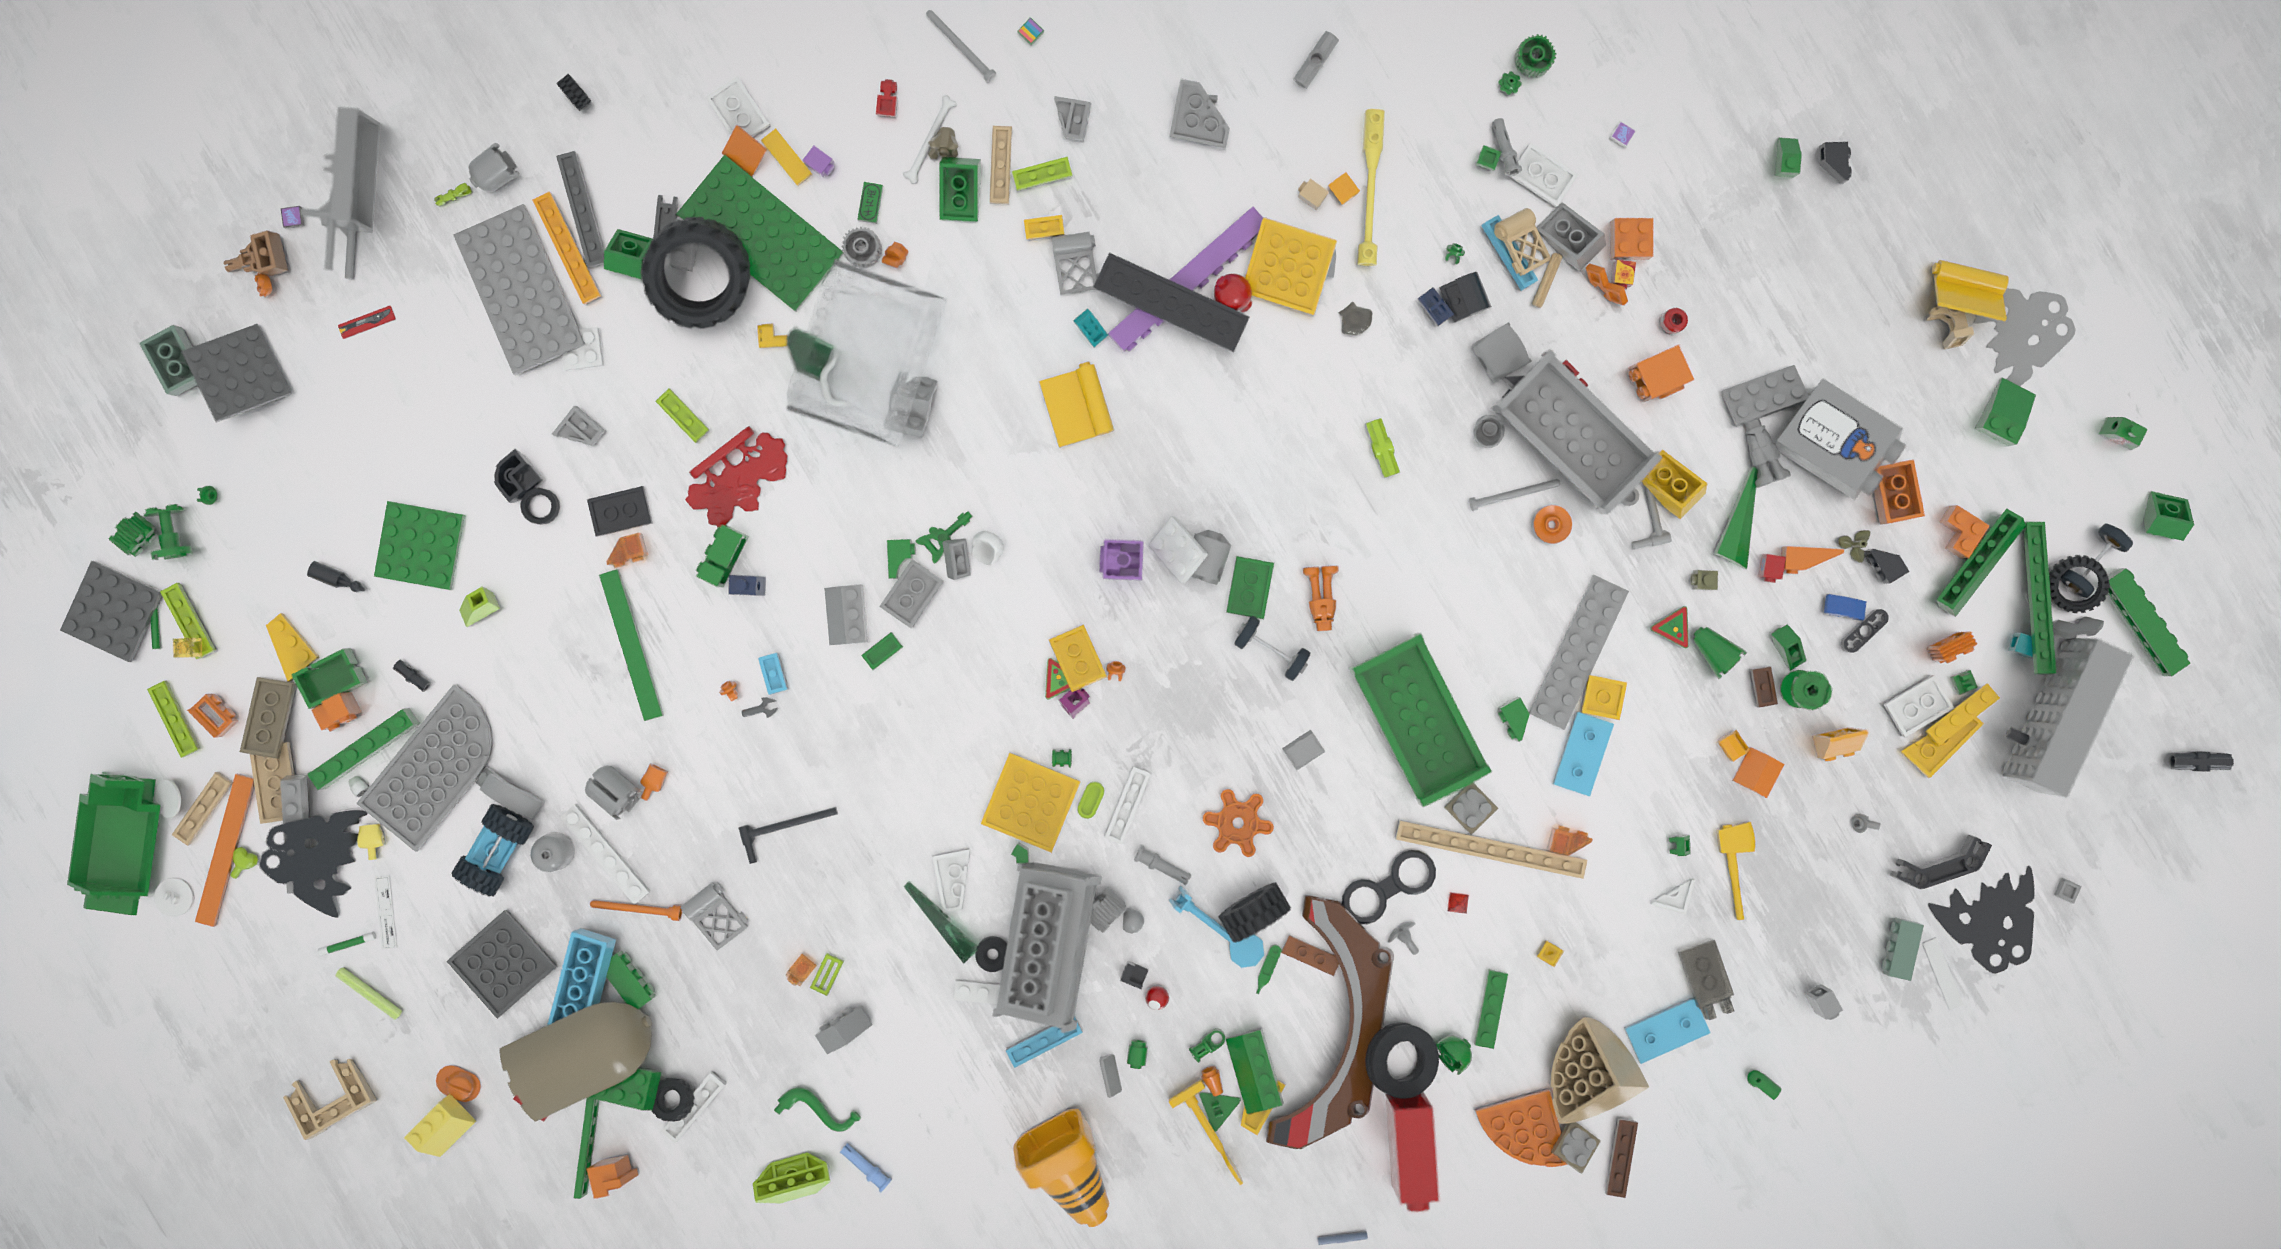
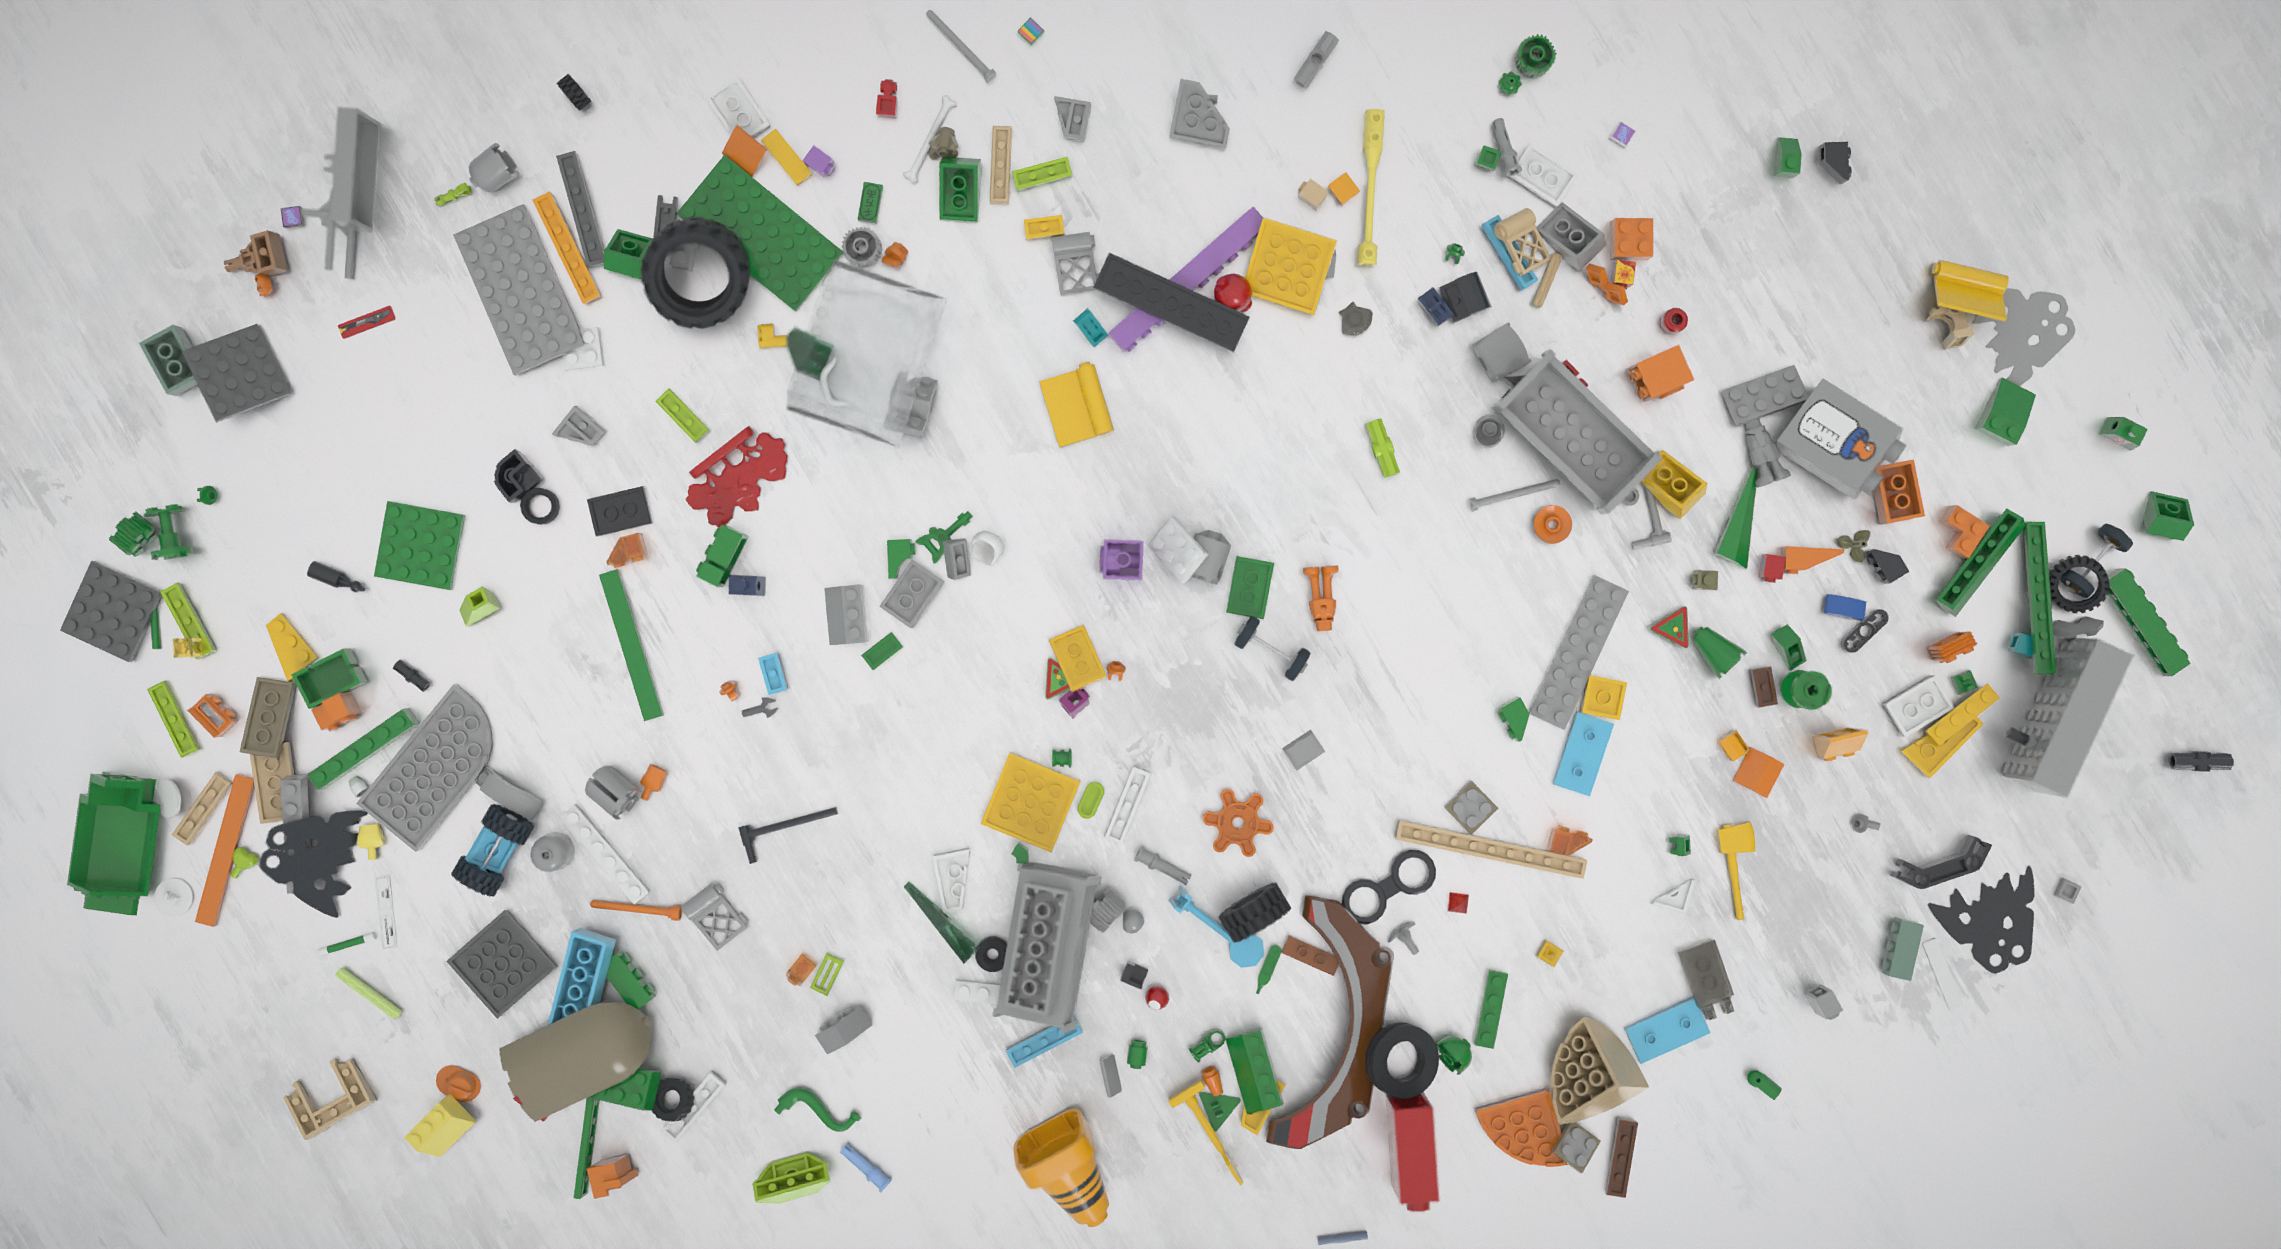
(1421, 720): green piece -> none

